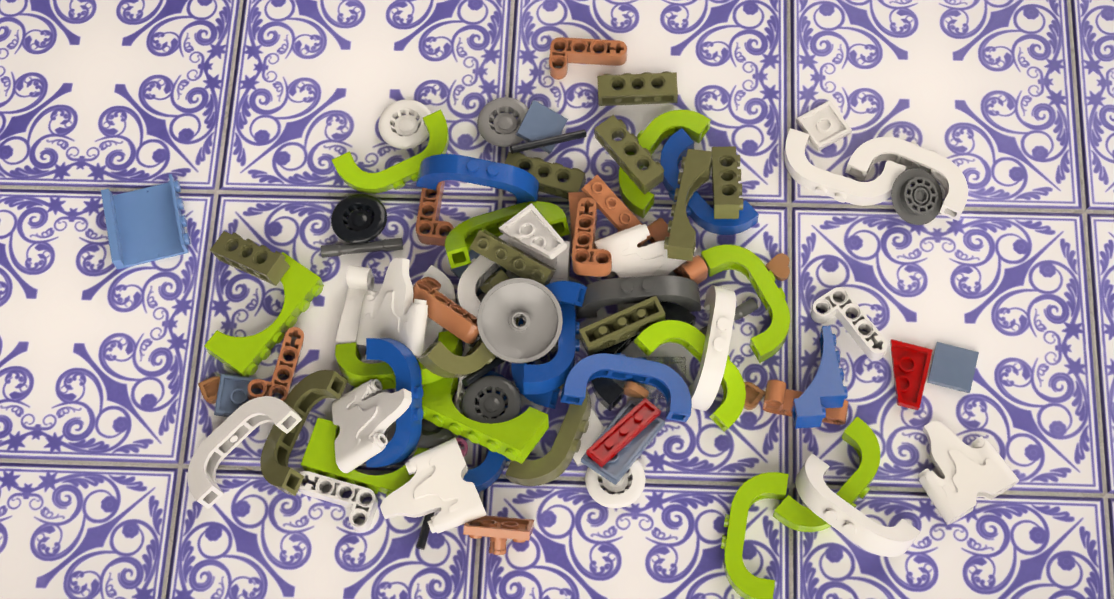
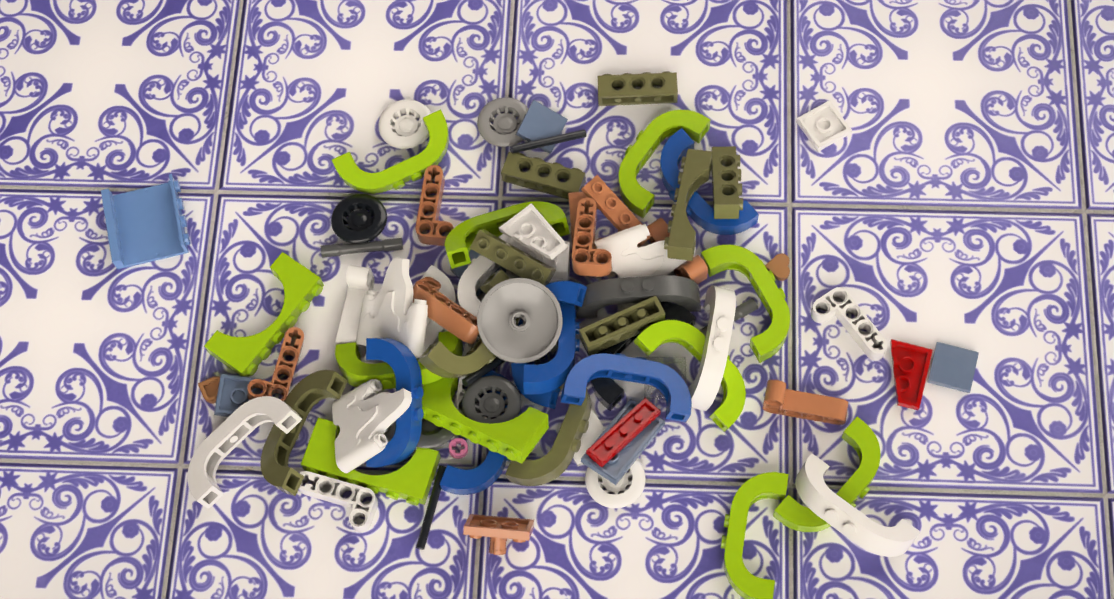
(250, 257): olive brick -> none
(437, 487): white rock -> none
(479, 172): blue arch -> none
(616, 57): nougat beam -> none
(635, 390): medium nougat tile -> none
(643, 179): olive brick -> none
(753, 395): medium nougat tile -> none
(825, 389): arch -> none
(834, 185): white arch -> none
(913, 156): white arch -> none
(923, 194): dark grey wheel -> none
(964, 472): white rock -> none

